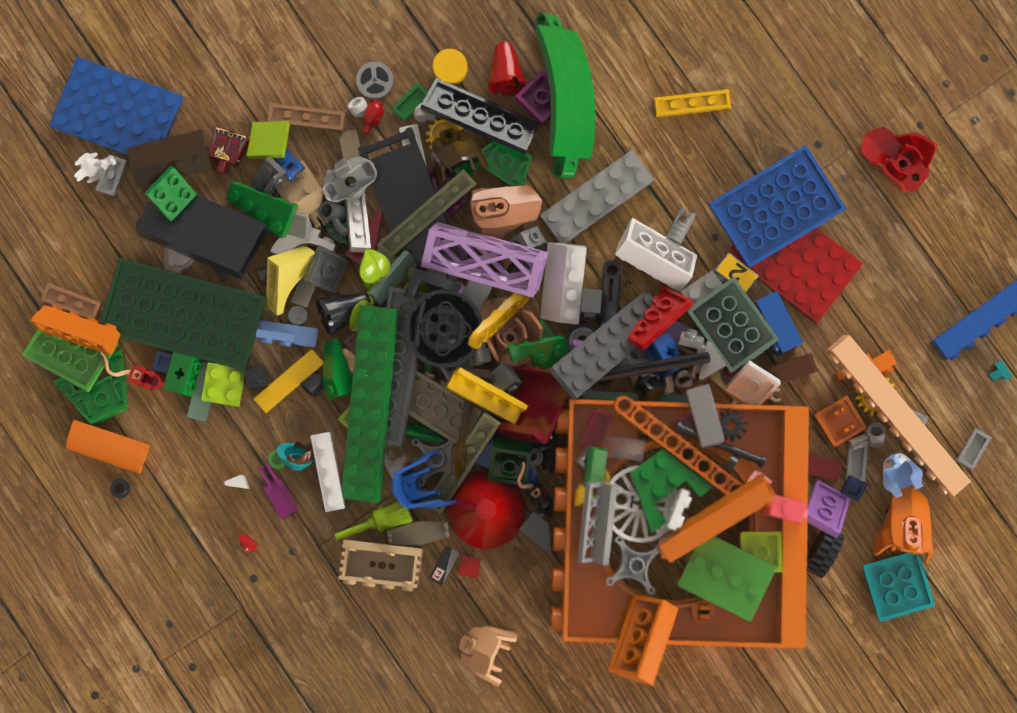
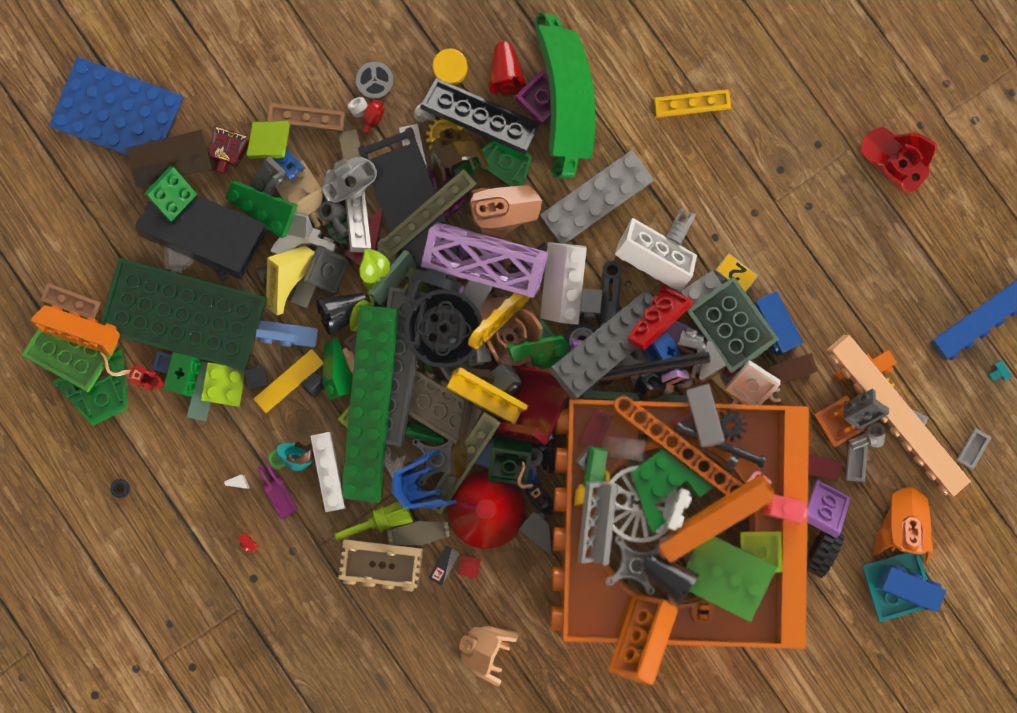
(92, 167): white piece -> none
(107, 446): orange brick -> none
(111, 177): light grey plate -> none
(297, 315): flat silver tile -> none
(407, 104): green tile -> none
(529, 238): light grey bracket -> none
(669, 577): none -> black cone
(675, 377): none -> lavender tile
(777, 206): blue plate -> none
(807, 272): red plate -> none
(853, 488): clear blue tile -> none
(864, 409): none -> dark grey bracket
(900, 473): light blue piece -> none
(911, 588): none -> blue brick

